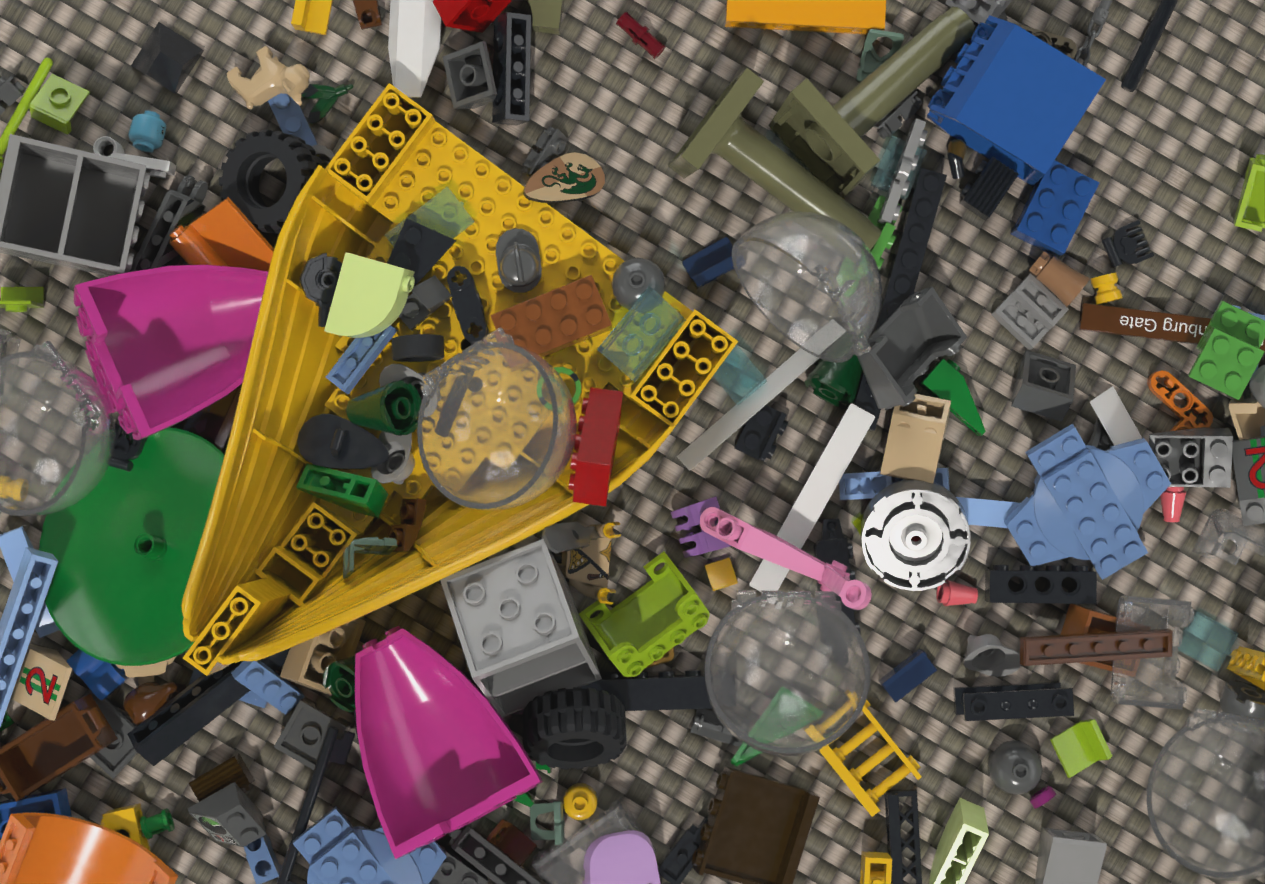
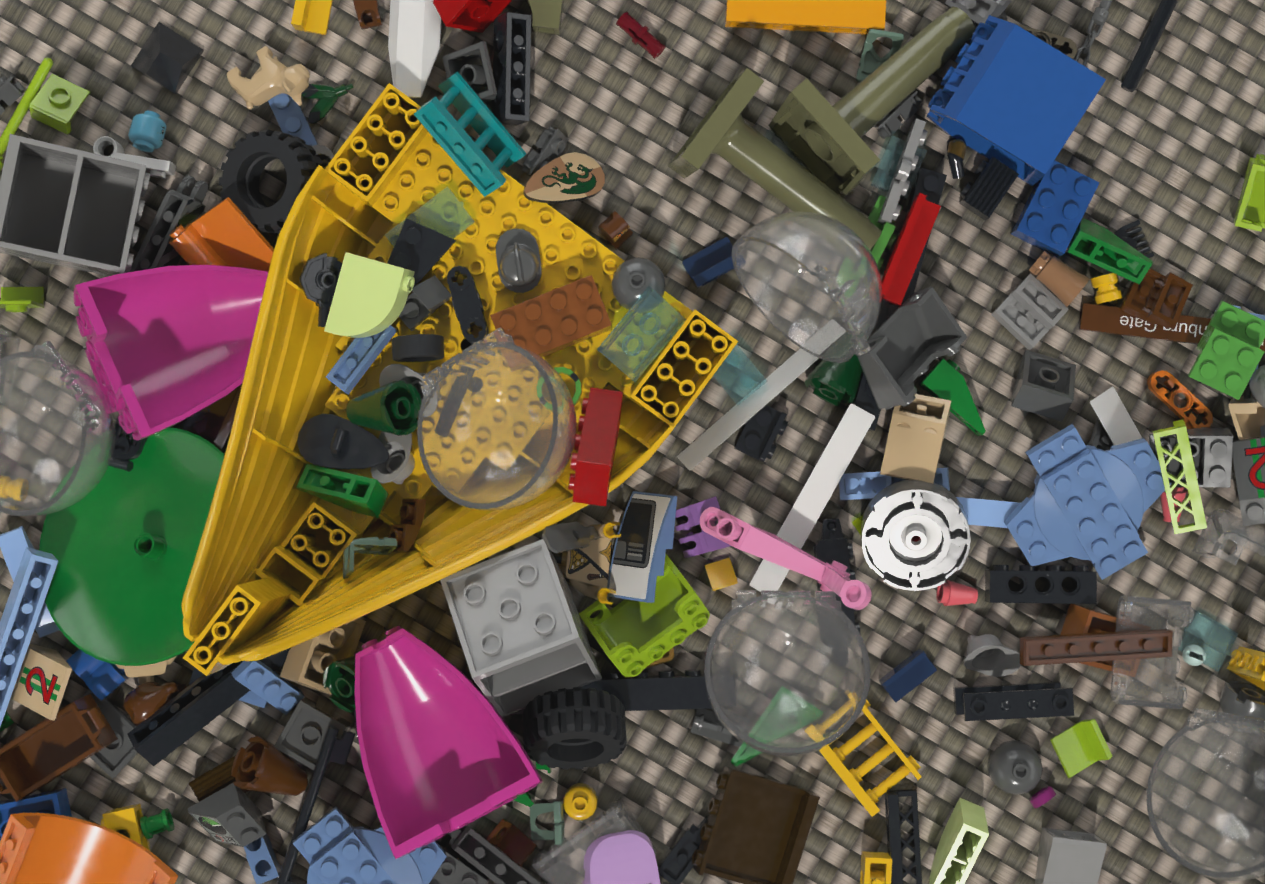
(267, 770): none -> reddish brown cone
(459, 144): none -> teal fence
(615, 230): none -> reddish brown leg
(641, 549): none -> slope
(908, 249): none -> red fence
(1108, 251): none -> green slope
(1157, 298): none -> reddish brown slope
(1189, 473): none -> lime fence
(1196, 649): none -> light aqua hinge

